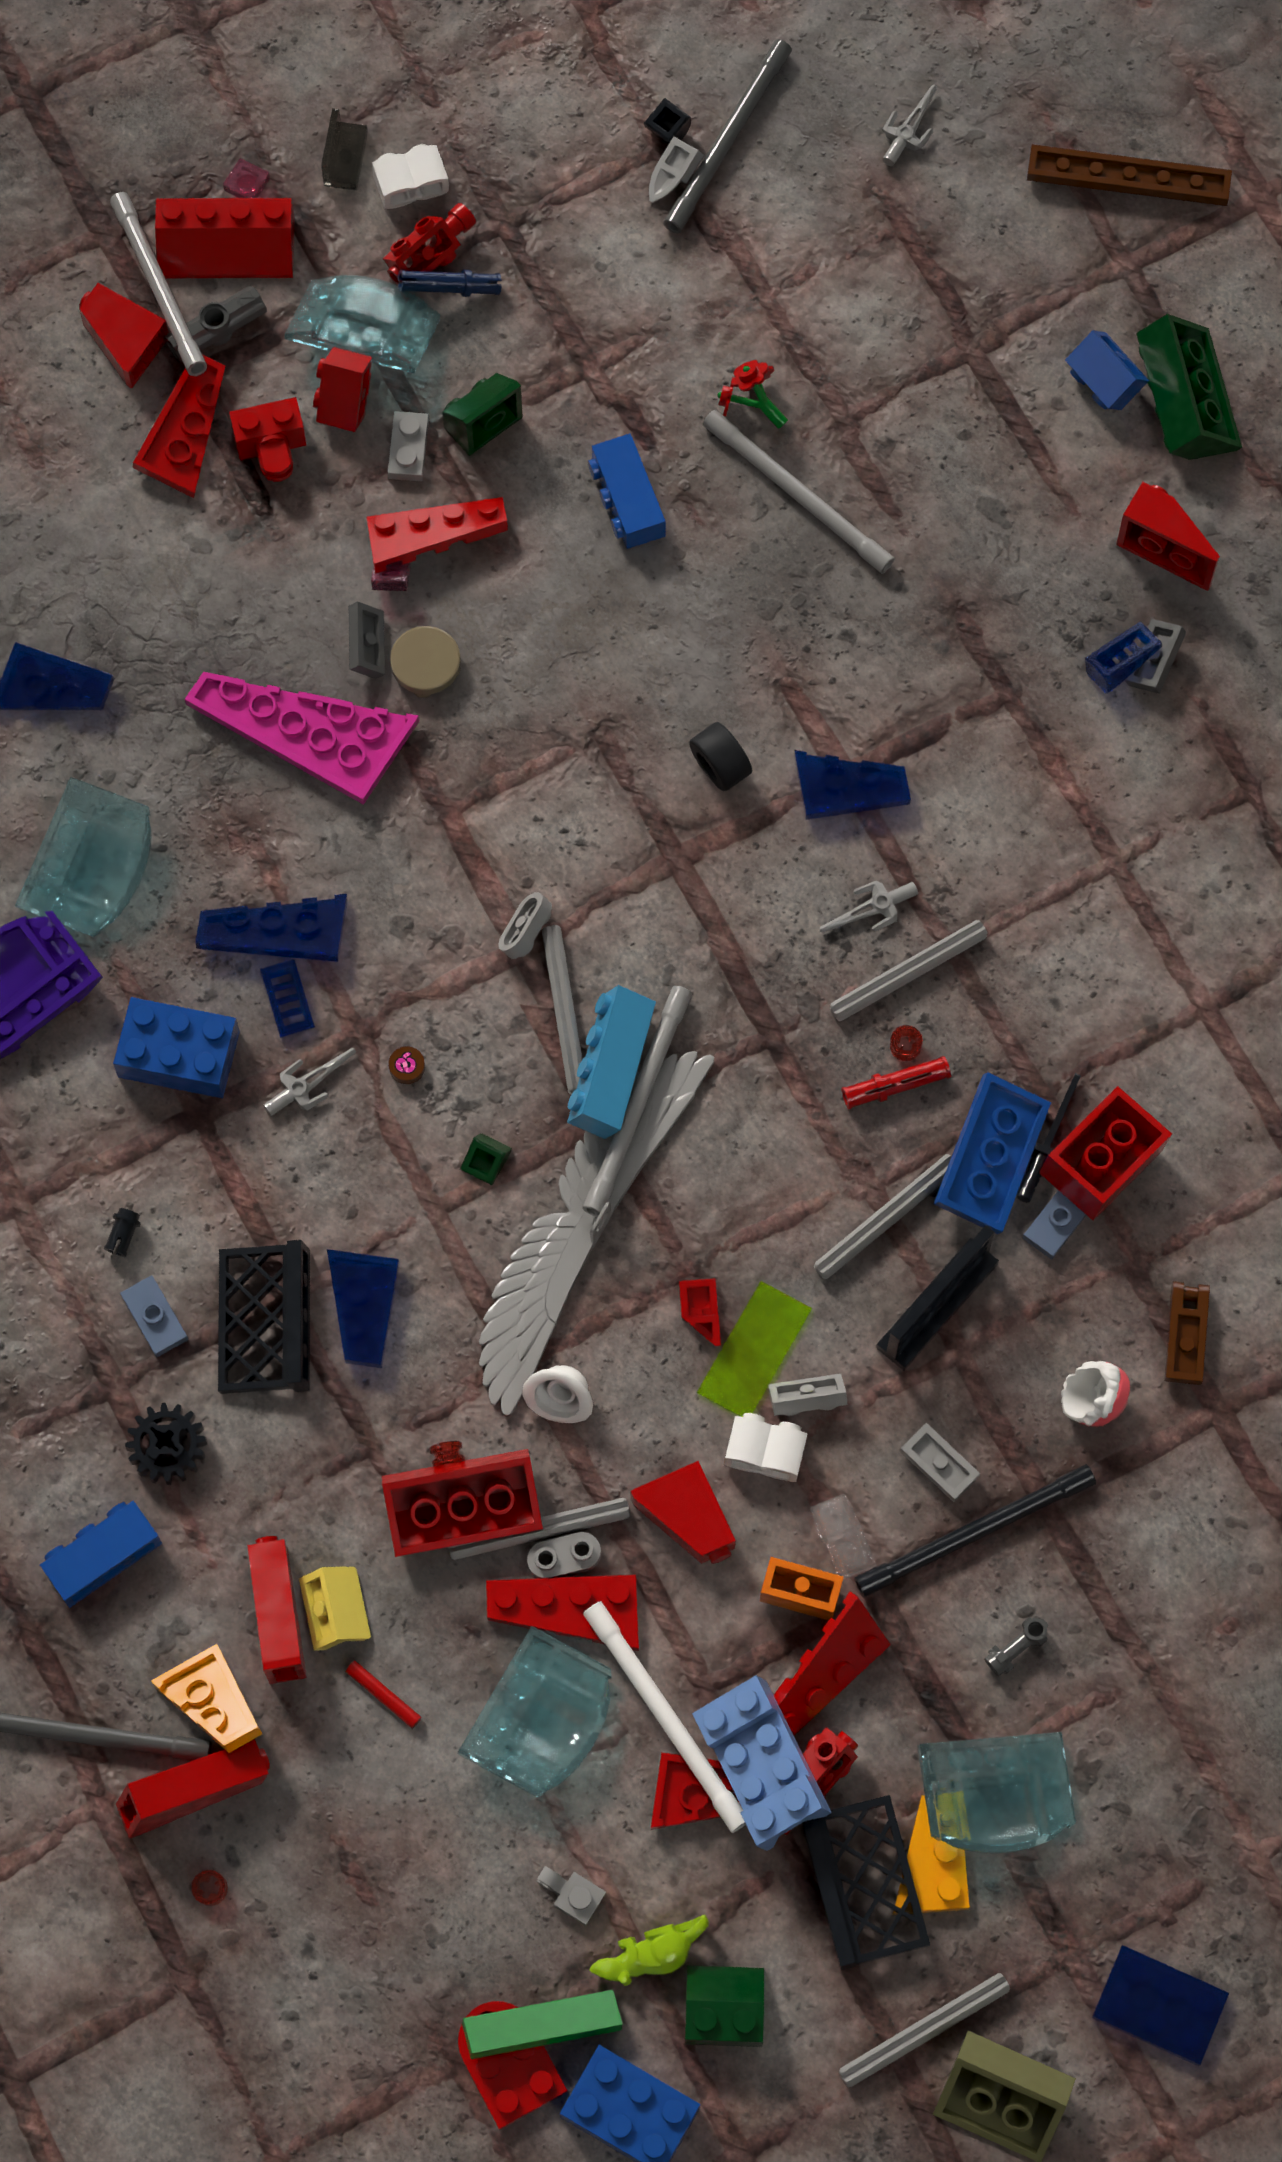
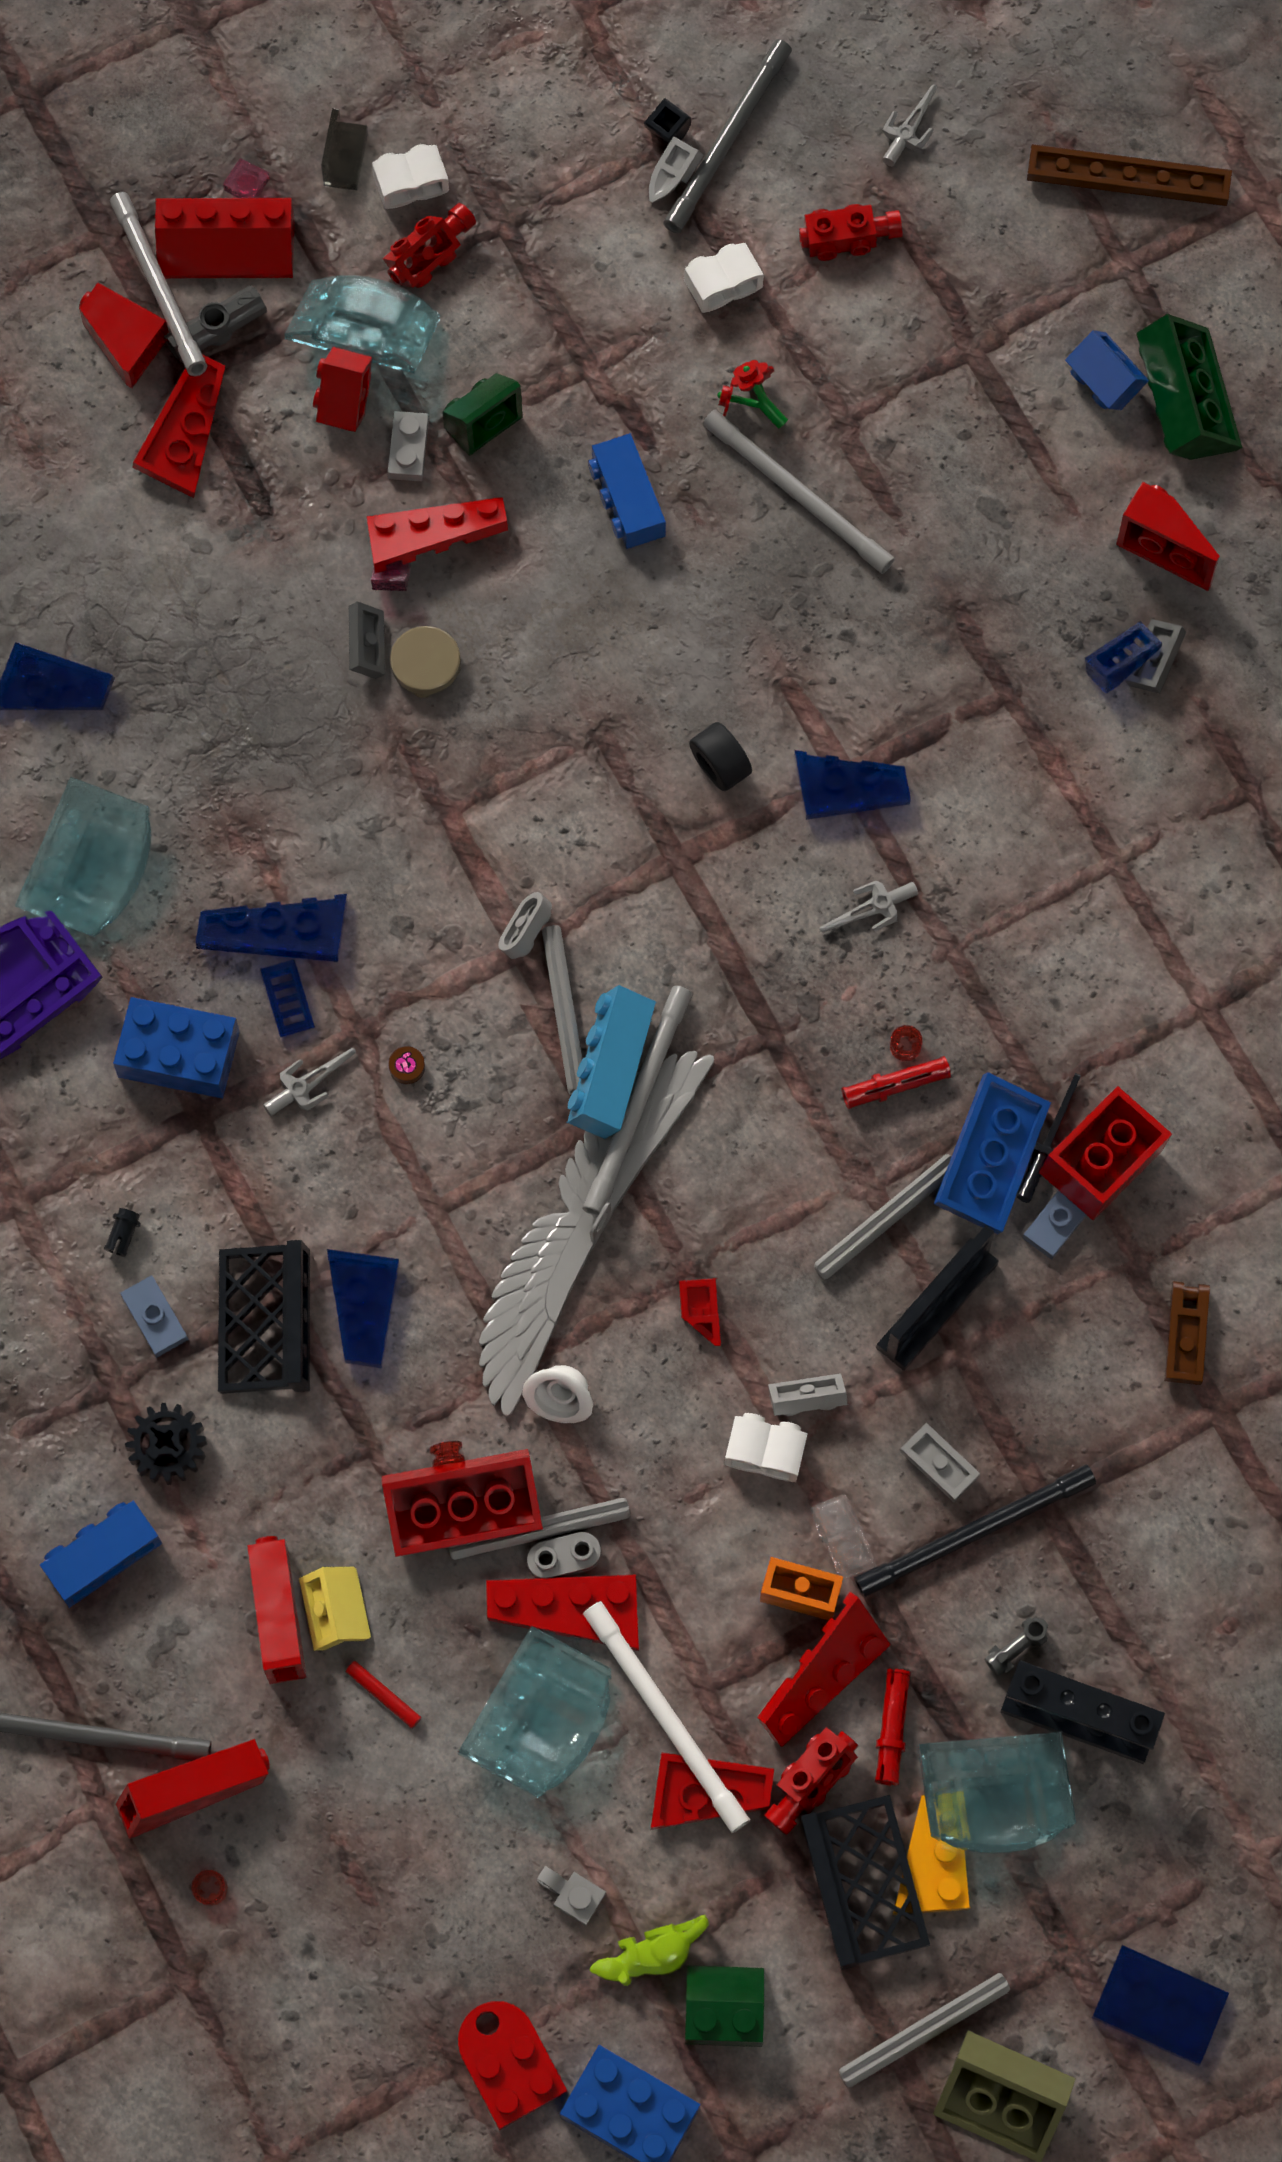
(211, 1698): light orange wing -> none
(269, 434): red brick -> none
(316, 733): dark pink wing -> none
(449, 282): dark blue pin -> none
(485, 1158): dark green slope -> none
(542, 2024): green tile -> none
(687, 1512): red slope -> none
(723, 277): none -> white brick
(754, 1350): clear neon green piece -> none
(761, 1761): medium blue piece -> none
(847, 230): none -> red brick
(893, 1720): none -> red pin
(908, 970): light grey axle -> none
(1082, 1712): none -> black fence
(1095, 1393): white hair -> none

